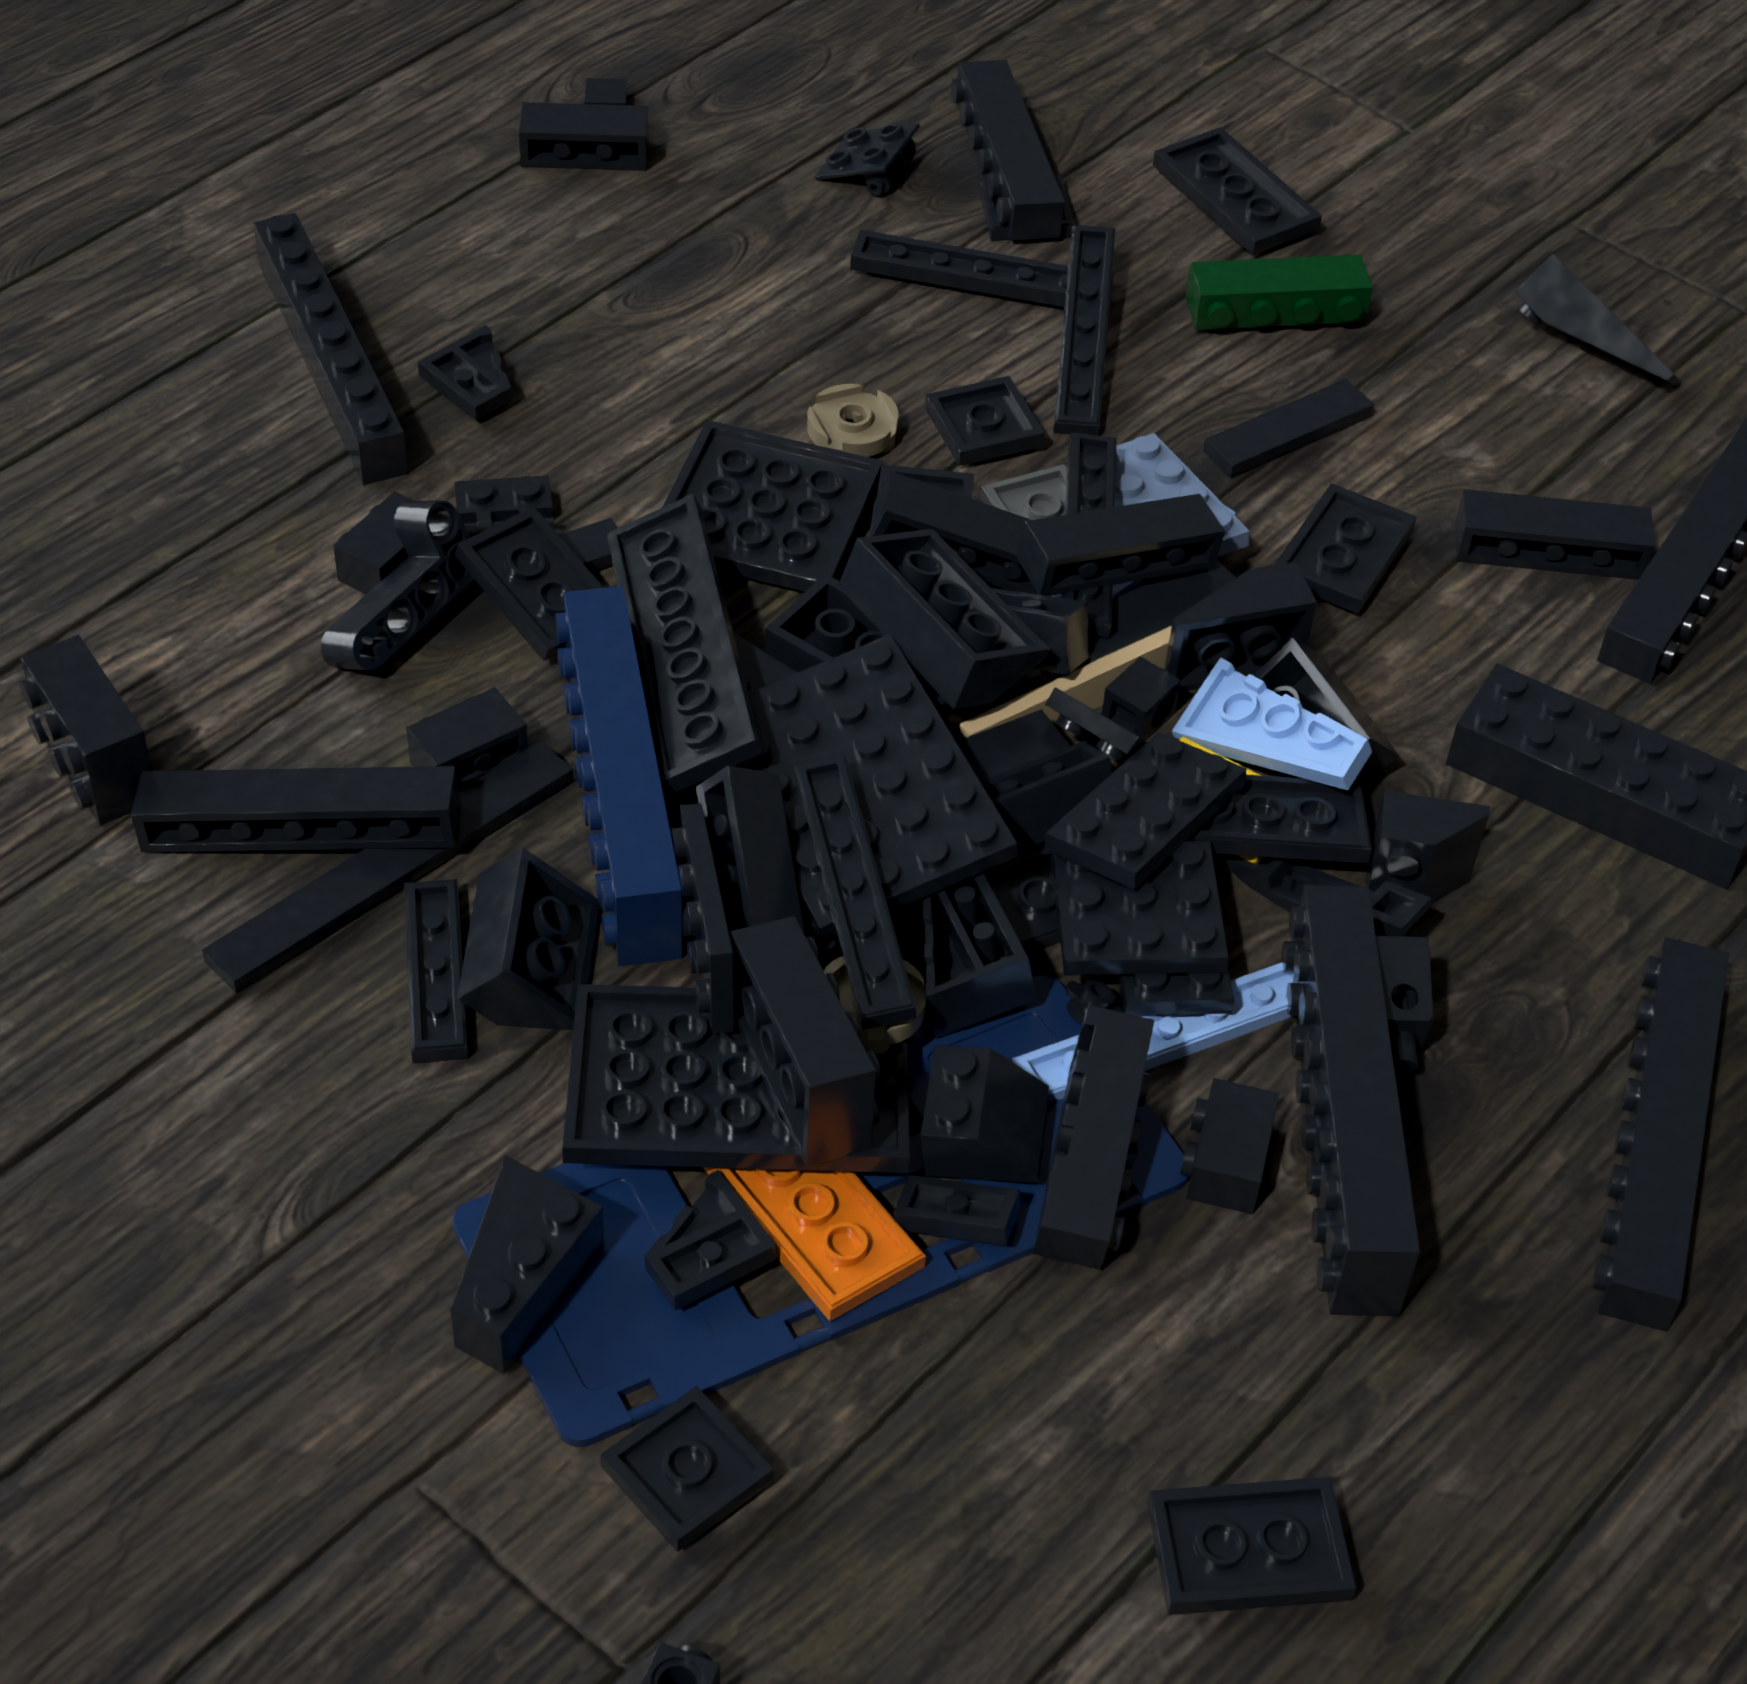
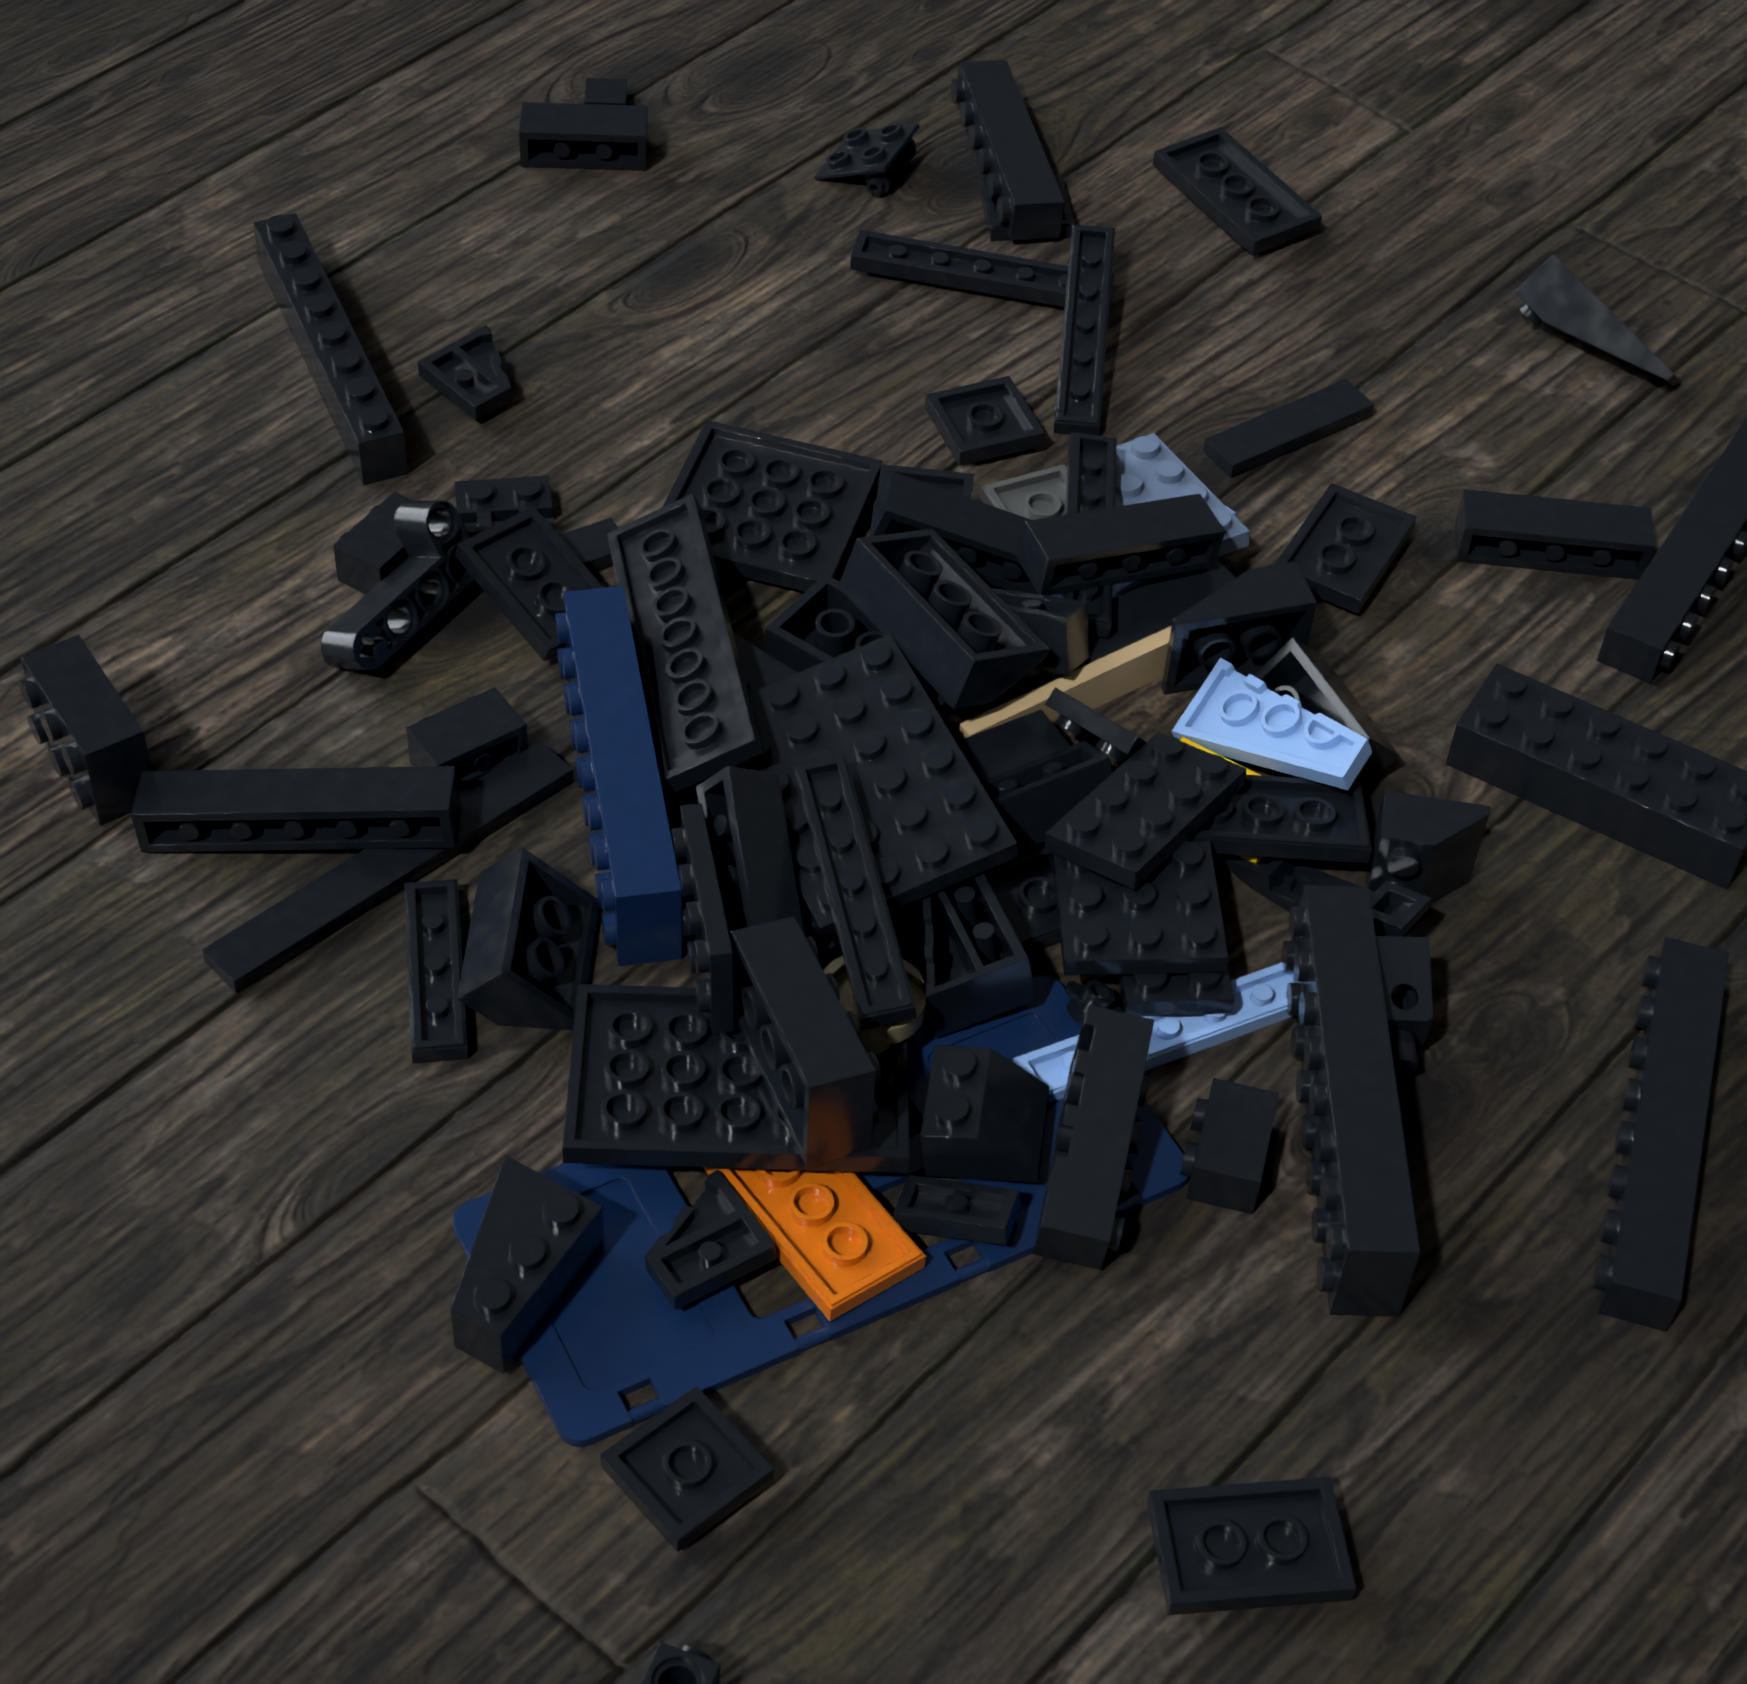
(874, 419): dark tan plate -> none
(1141, 698): black brick -> none
(1278, 292): dark green brick -> none

